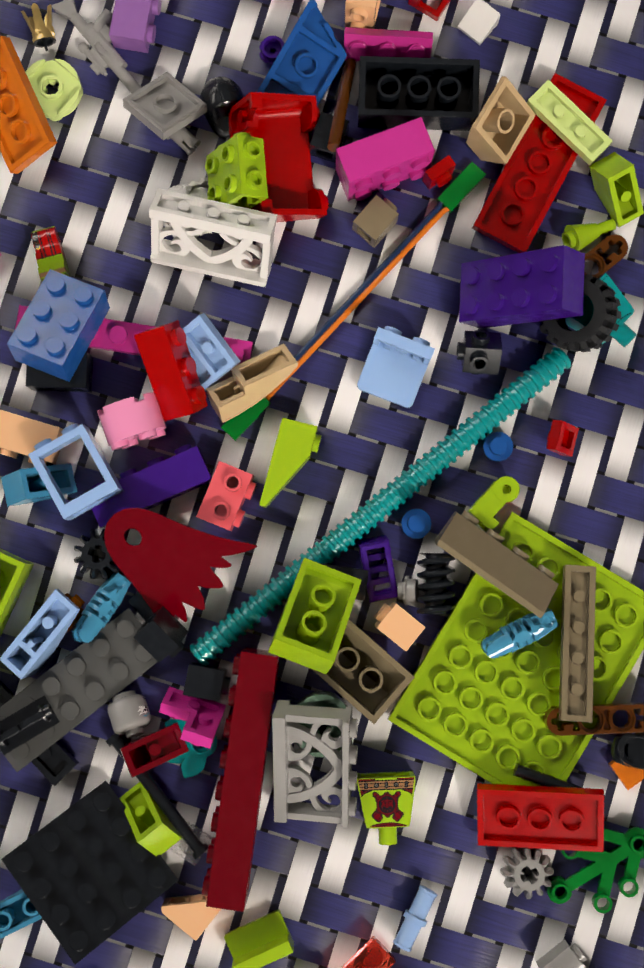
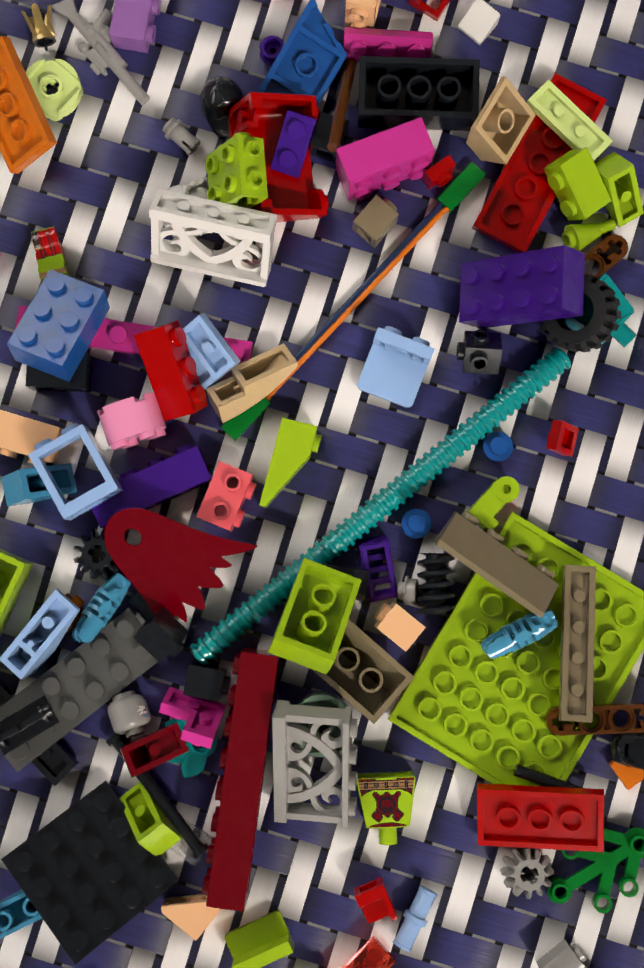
(165, 105): light grey tile -> none
(293, 143): none -> dark purple plate
(375, 900): none -> red panel
(577, 184): none -> lime brick

